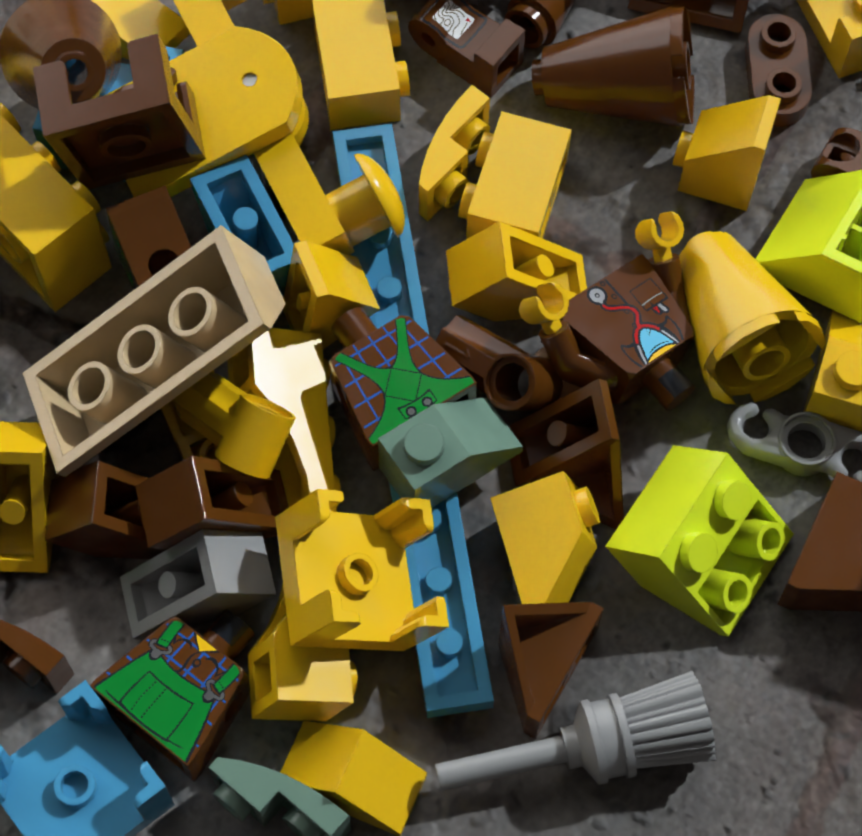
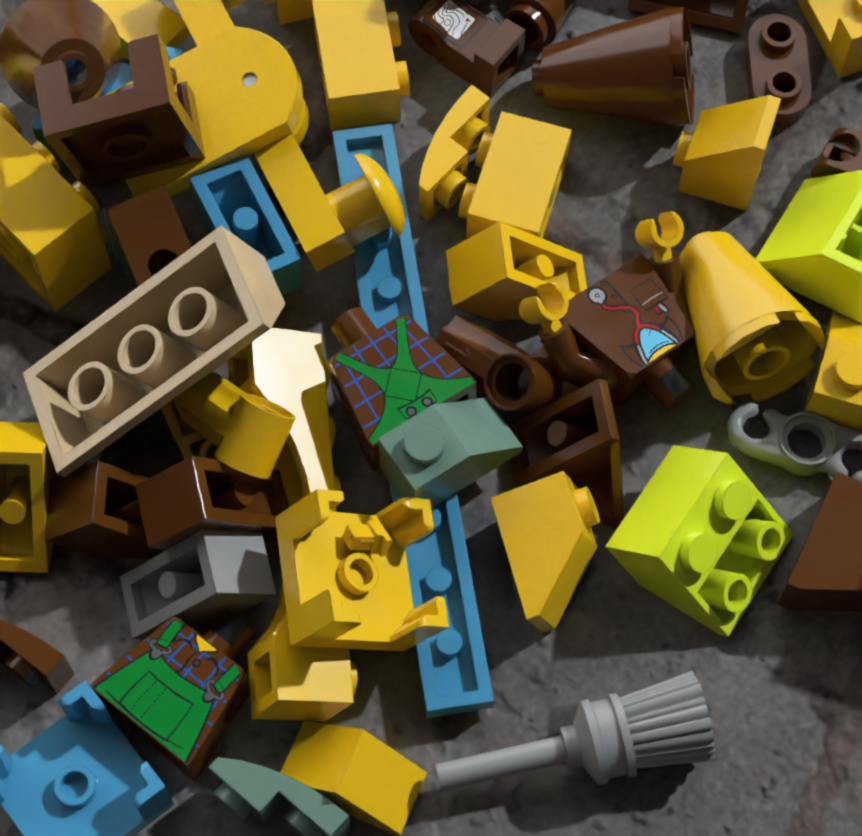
(322, 288): yellow slope -> none
(368, 537): none -> yellow piece
(541, 651): reddish brown slope -> none

